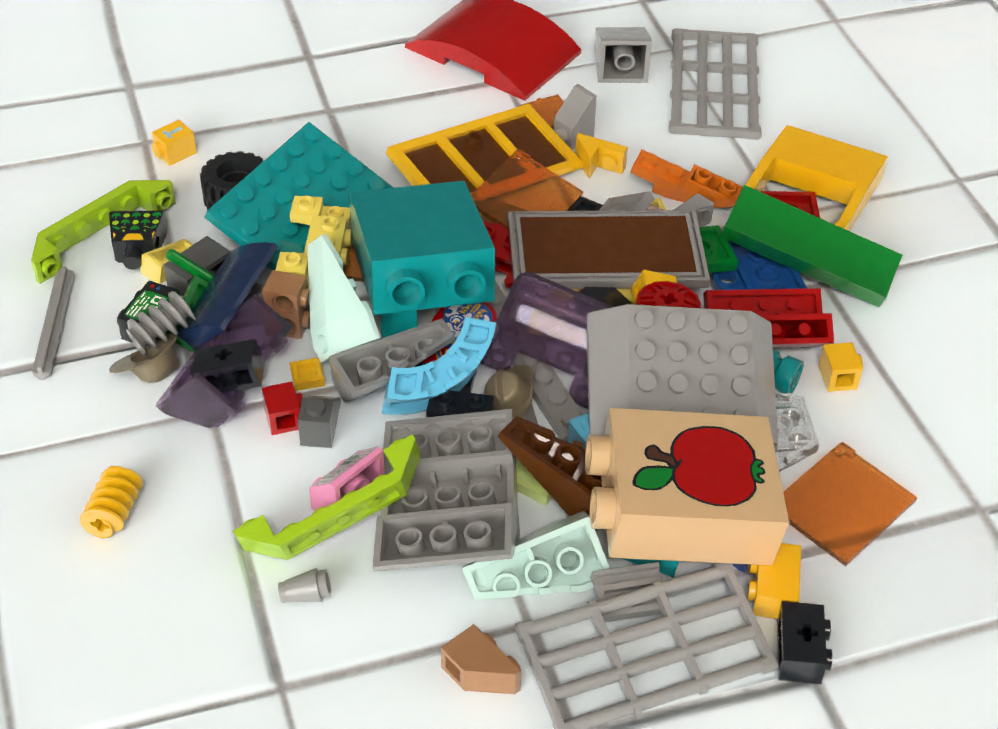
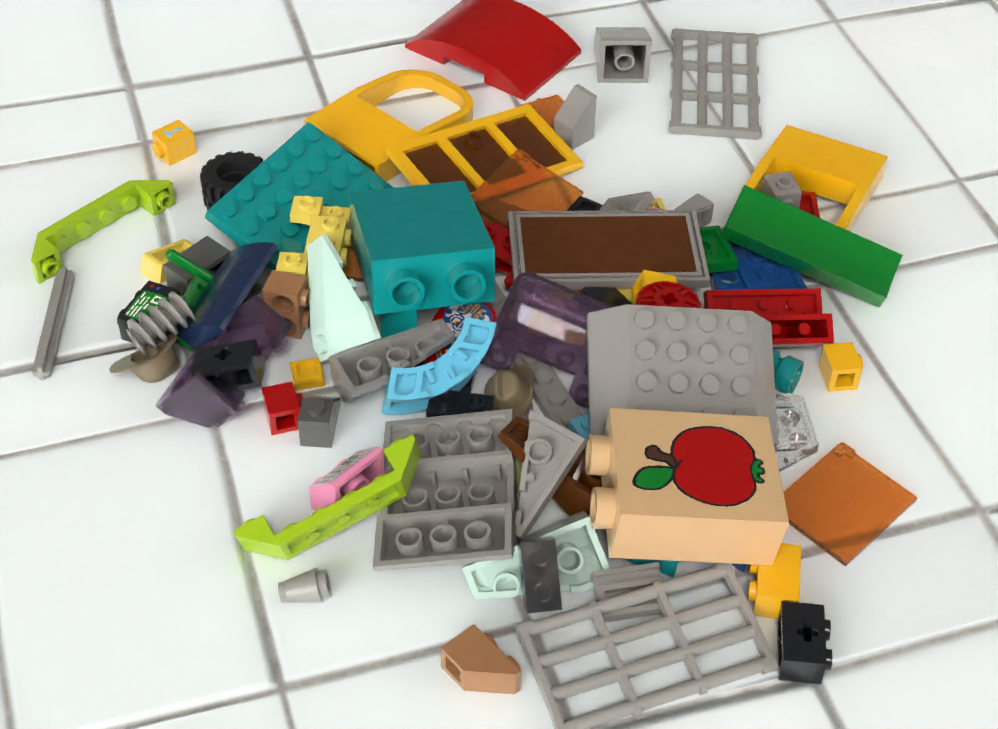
(111, 501): yellow piece -> none
(136, 234): black torso -> none
(368, 131): none -> yellow window
(539, 574): none -> black brick
(548, 459): none -> light grey wing
(601, 154): yellow slope -> none
(680, 184): orange slope -> none
(782, 187): none -> light grey brick

